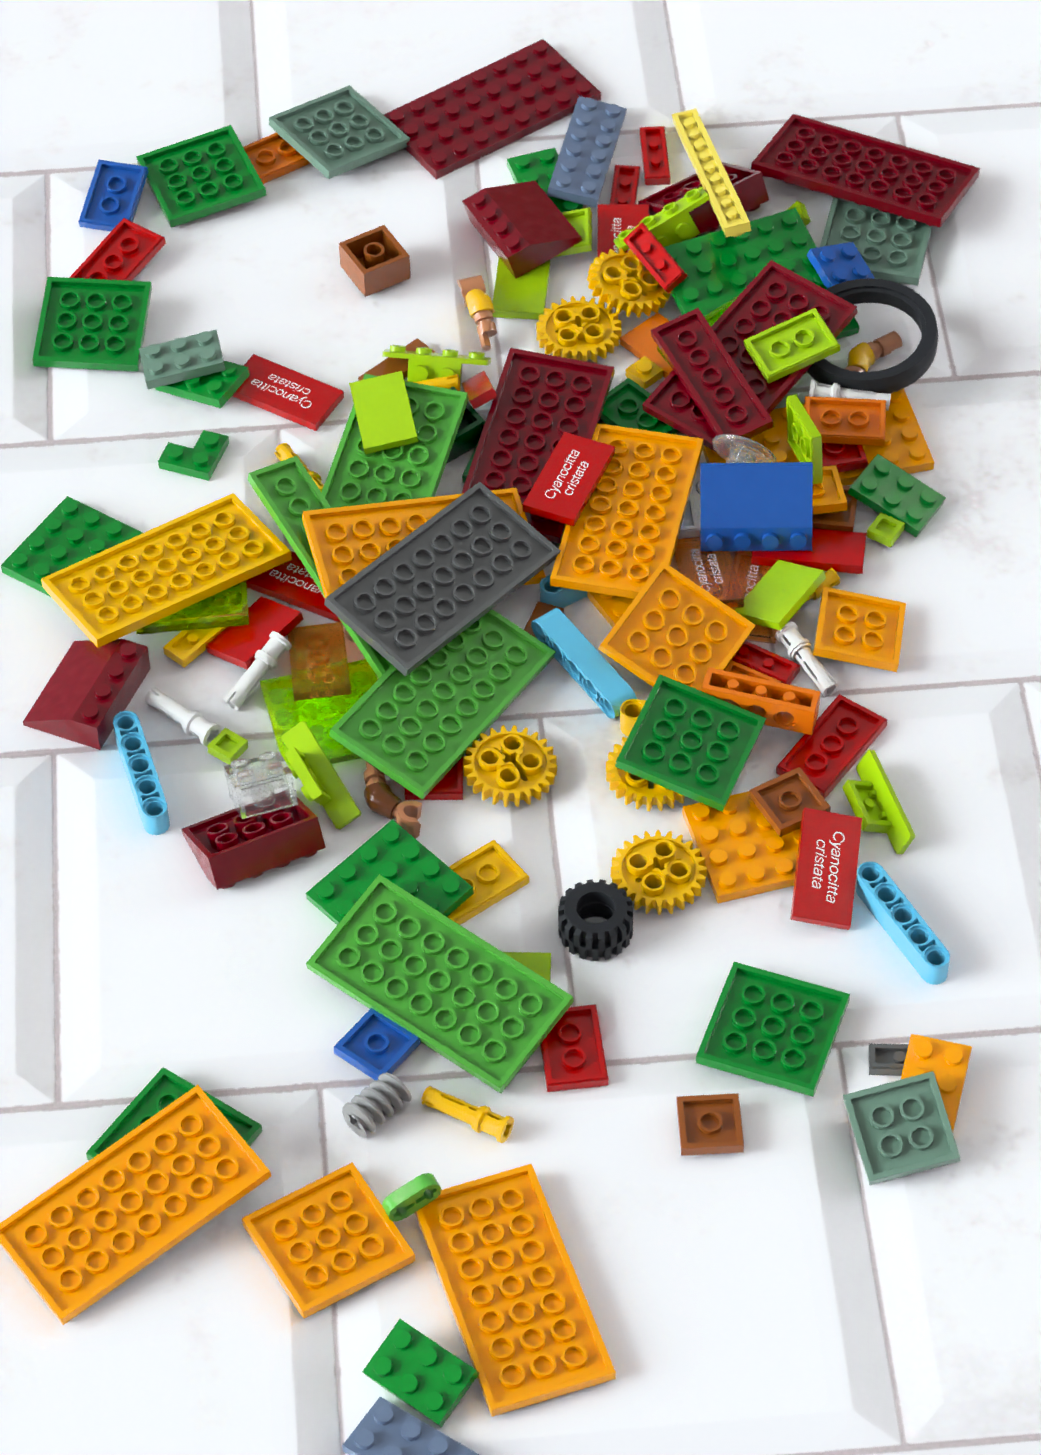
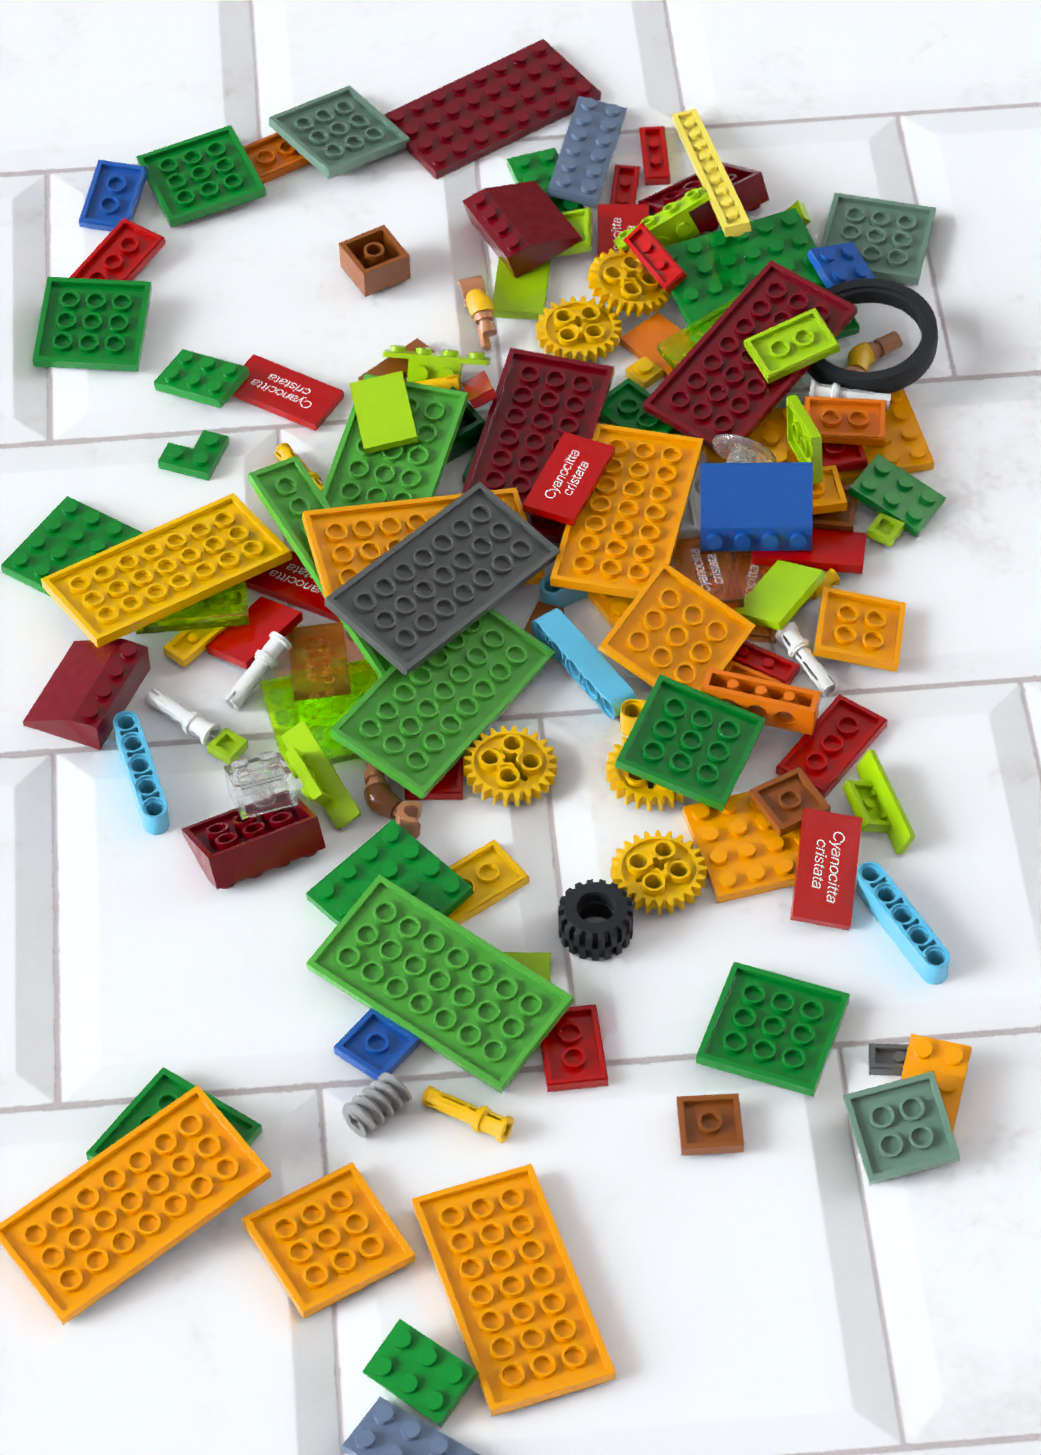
(182, 359): sand green plate -> none
(411, 1197): bright green beam -> none
(711, 376): dark red plate -> none
(866, 170): dark red plate -> none

